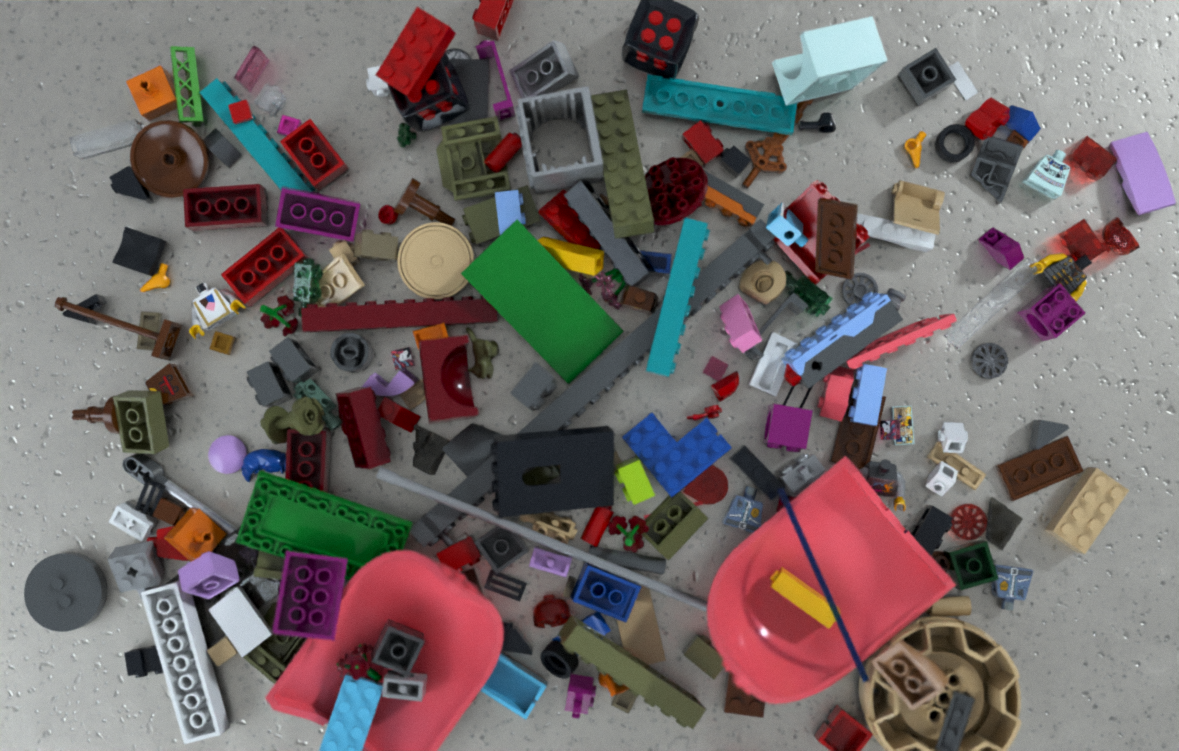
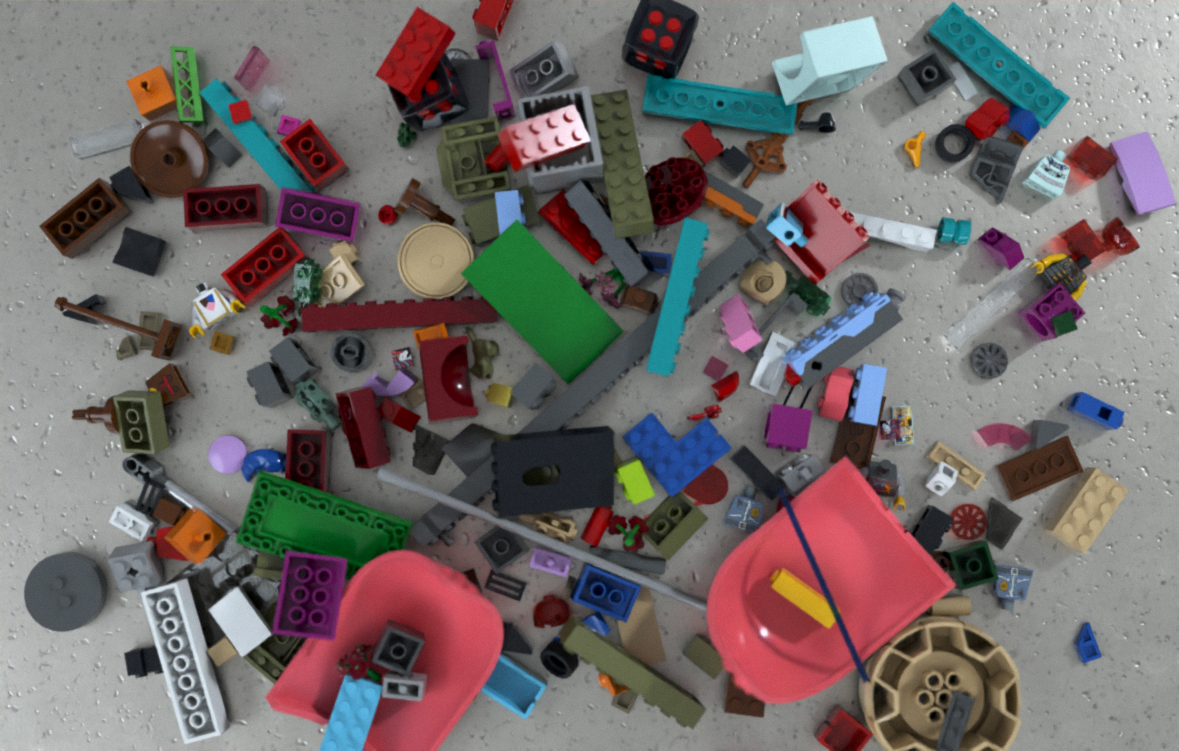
(85, 218): none -> reddish brown brick
(126, 348): none -> dark tan tile
(158, 280): light orange animal -> none
(208, 575): lavender brick -> none
(304, 417): olive piece -> none
(375, 84): white brick -> none
(376, 246): dark tan brick -> none
(460, 554): red brick -> none
(499, 394): none -> light yellow slope
(544, 138): none -> brick
(574, 256): yellow brick -> none
(580, 695): magenta brick -> none
(836, 238): reddish brown tile -> none
(906, 335): coral plate -> none
(910, 674): medium nougat slope -> none
(917, 206): tan door -> none
(953, 437): white brick -> none
(956, 231): none -> teal wheel
(982, 50): none -> teal piece
(1004, 434): none -> clear pink tile
(1063, 323): none -> dark green tile
(1087, 645): none -> blue tile
(1096, 411): none -> blue brick

